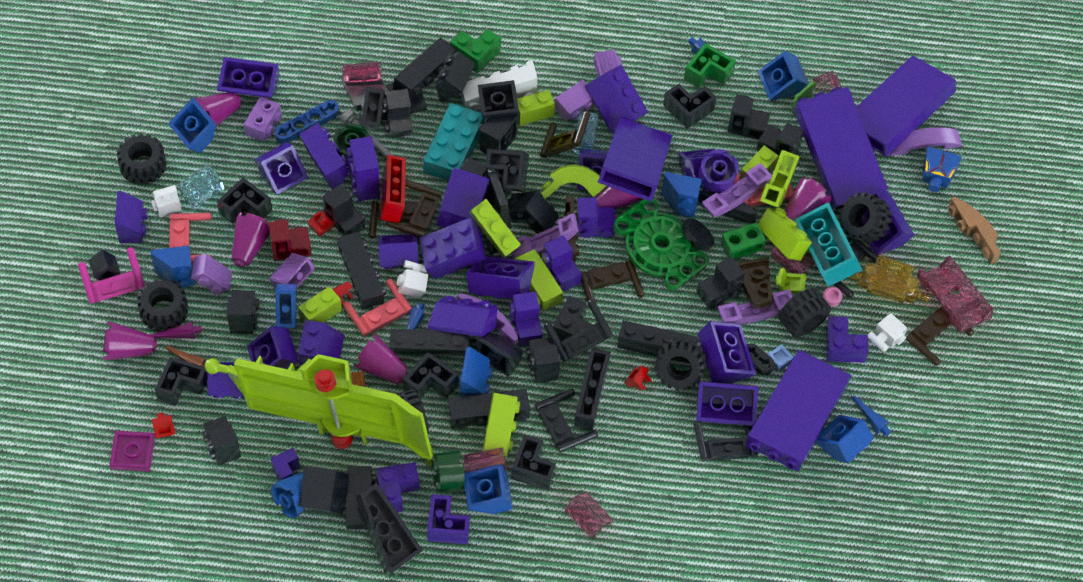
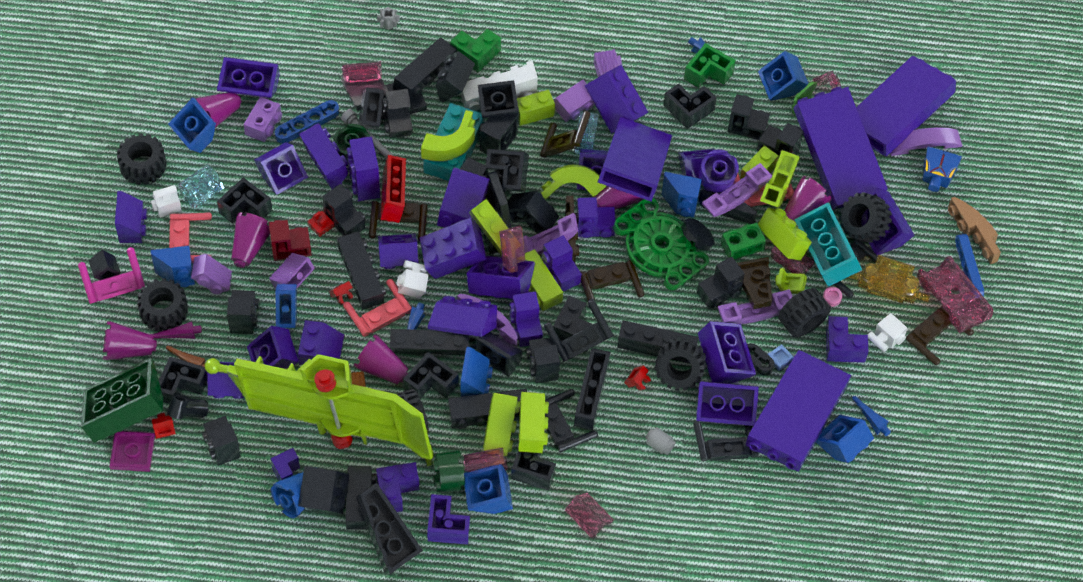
(121, 401): none -> dark green slope
(183, 406): none -> black piece
(320, 307): lime brick -> none
(388, 18): none -> light grey gear
(423, 212): dark brown plate -> none
(451, 146): none -> lime arch
(512, 248): none -> clear pink panel
(532, 422): none -> lime brick
(660, 441): none -> light grey brick
(968, 261): none -> blue beam

